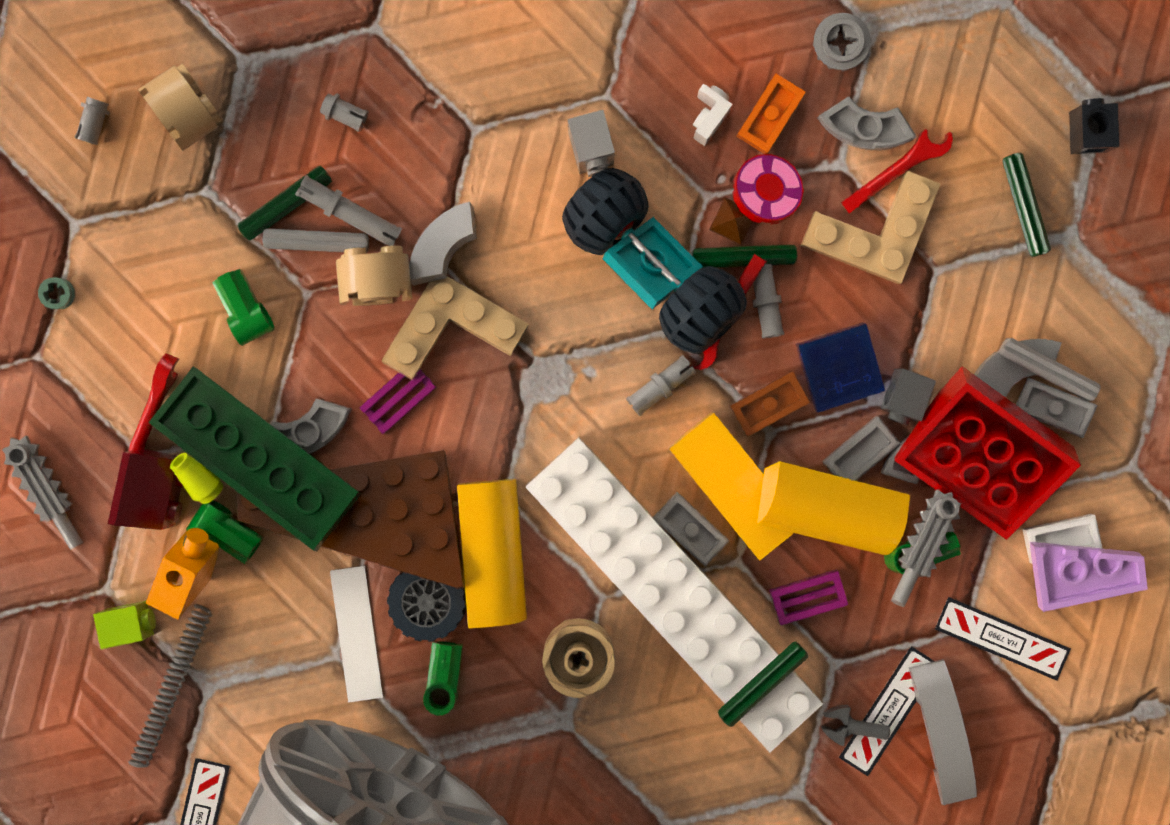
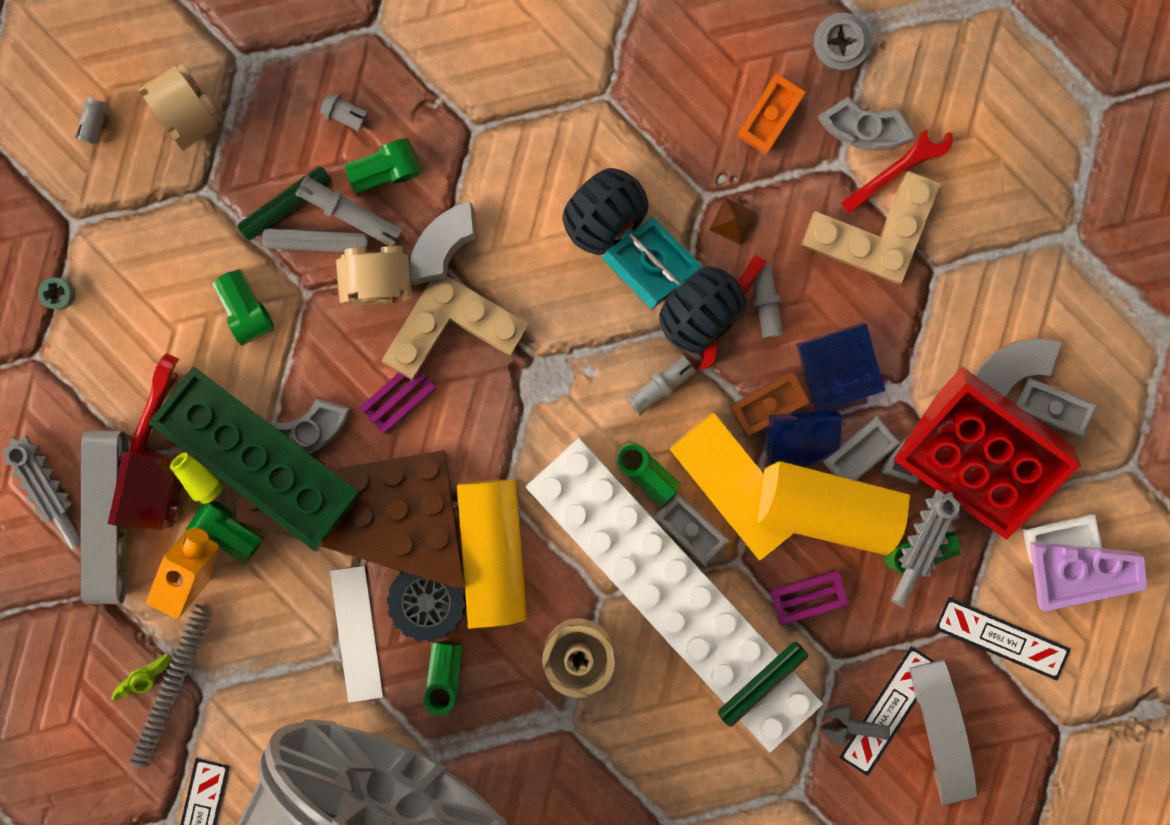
(101, 544): none -> light grey beam
(124, 624): lime brick -> none
(141, 679): none -> lime piece
(392, 164): none -> green piece
(591, 142): light grey brick -> none
(648, 474): none -> green piece
(710, 120): white bracket -> none
(741, 256): dark green axle -> none
(767, 189): tile -> none
(803, 437): none -> clear blue wing
(907, 396): dark grey brick -> none
(1026, 204): dark green axle -> none
(1049, 369): light grey axle -> none
(1082, 138): black brick -> none

